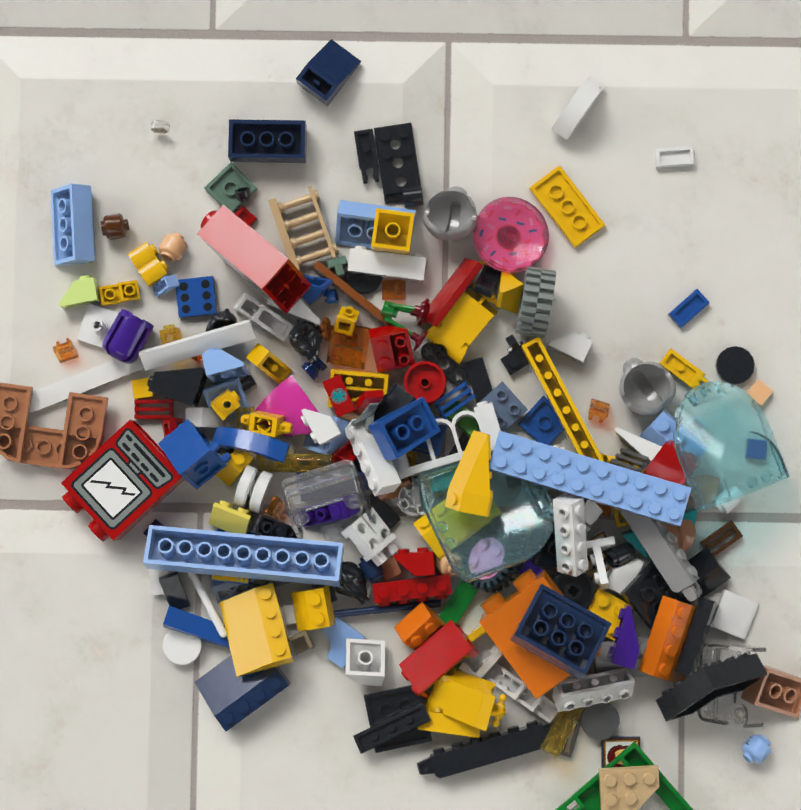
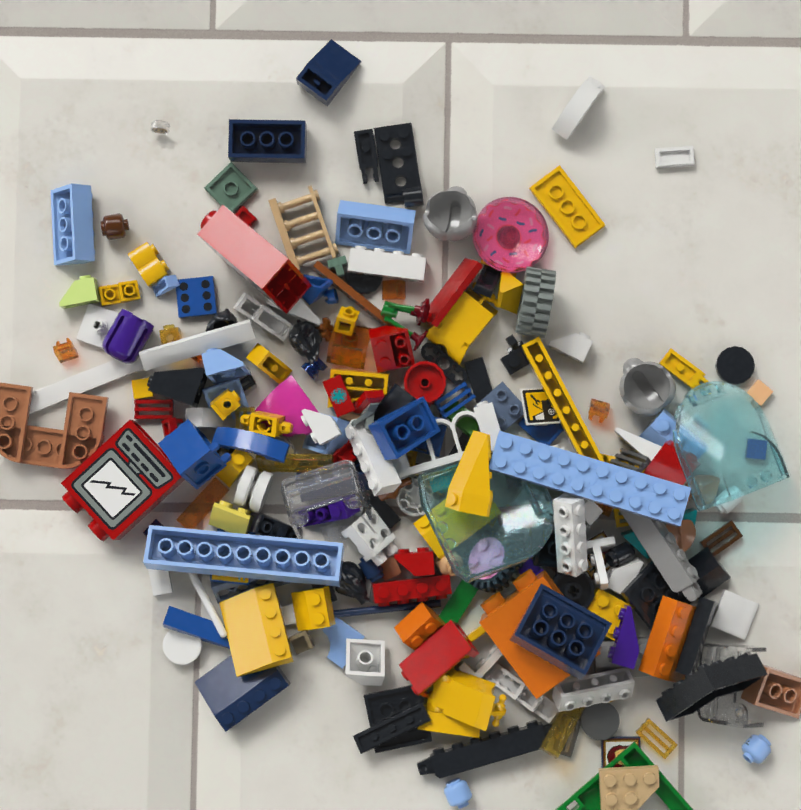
(172, 247): light nougat head -> none
(174, 590): black tile -> none
(202, 504): none -> clear orange tile
(243, 193): black hinge -> none
(276, 508): clear orange tile -> none
(392, 231): yellow slope -> none
(457, 793): none -> light blue head
(537, 407): none -> piece
(644, 727): none -> clear yellow tile
(688, 308): blue tile -> none

